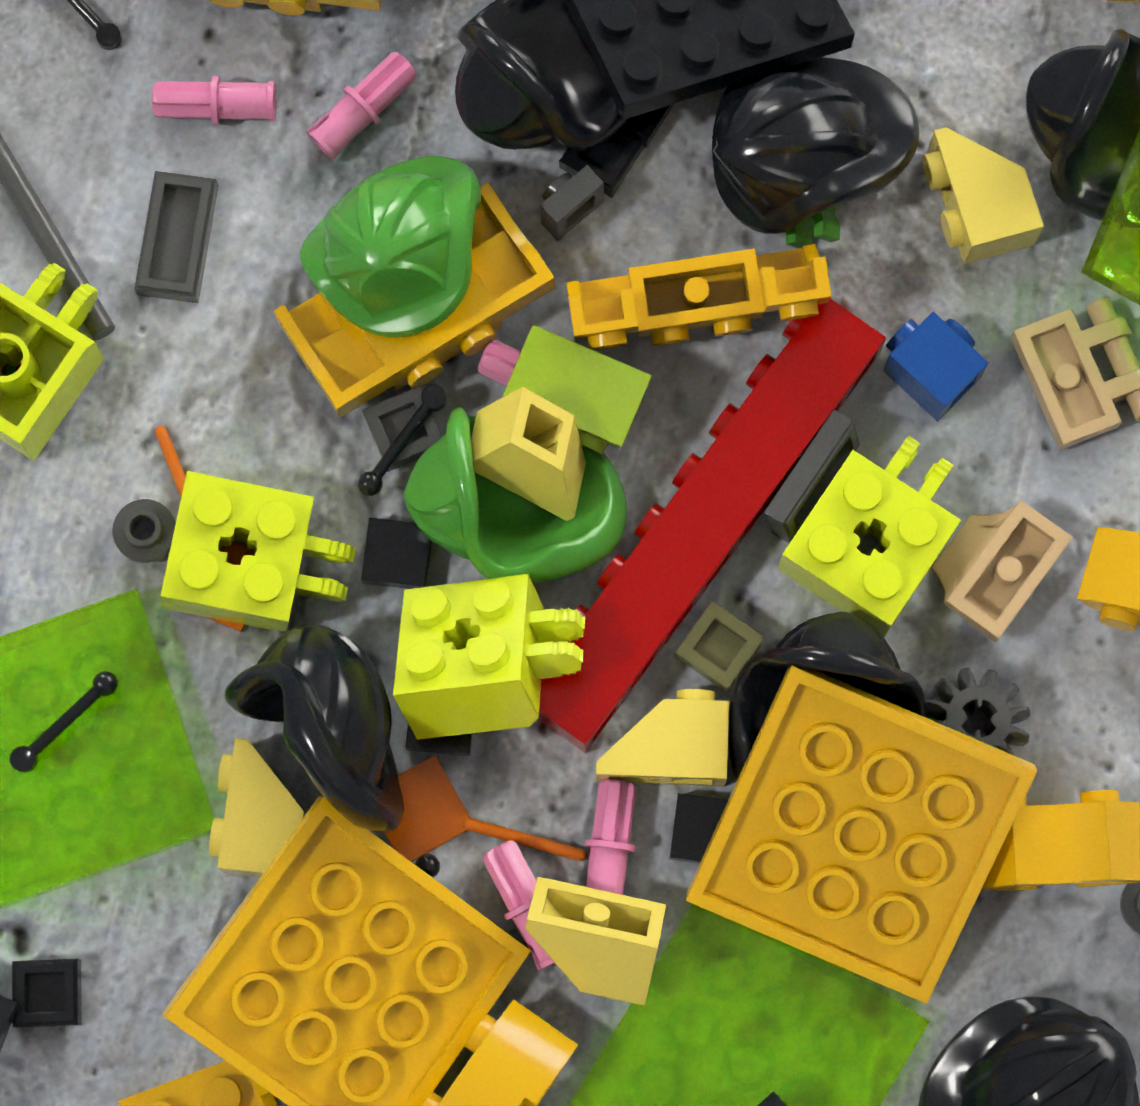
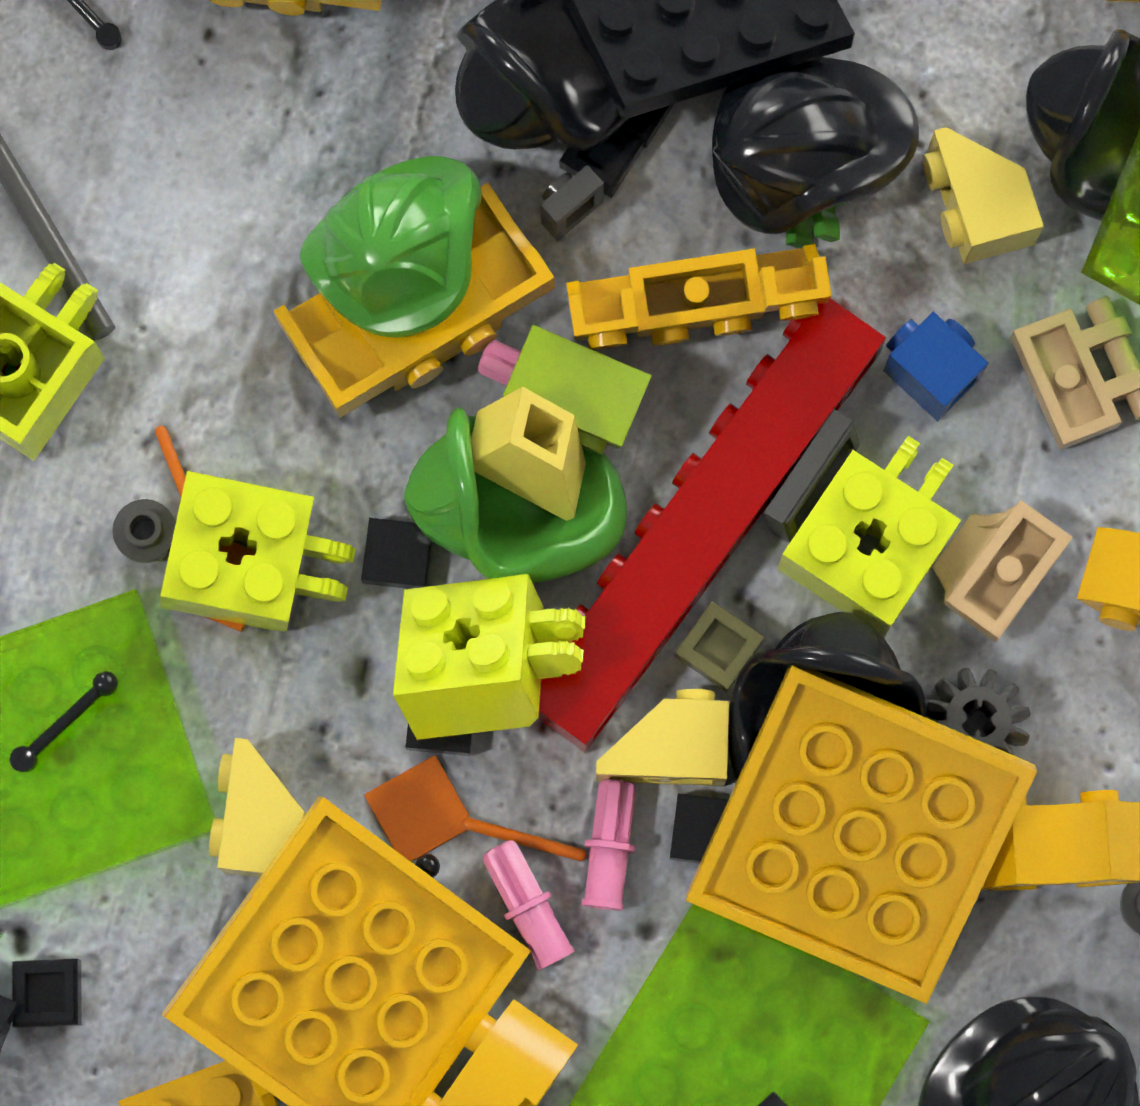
(176, 237): dark grey tile -> none
(214, 100): bright pink axle -> none
(332, 719): black piece -> none
(362, 105): bright pink axle -> none
(389, 419): dark grey plate -> none
(433, 400): black hinge -> none
(597, 937): light yellow slope -> none

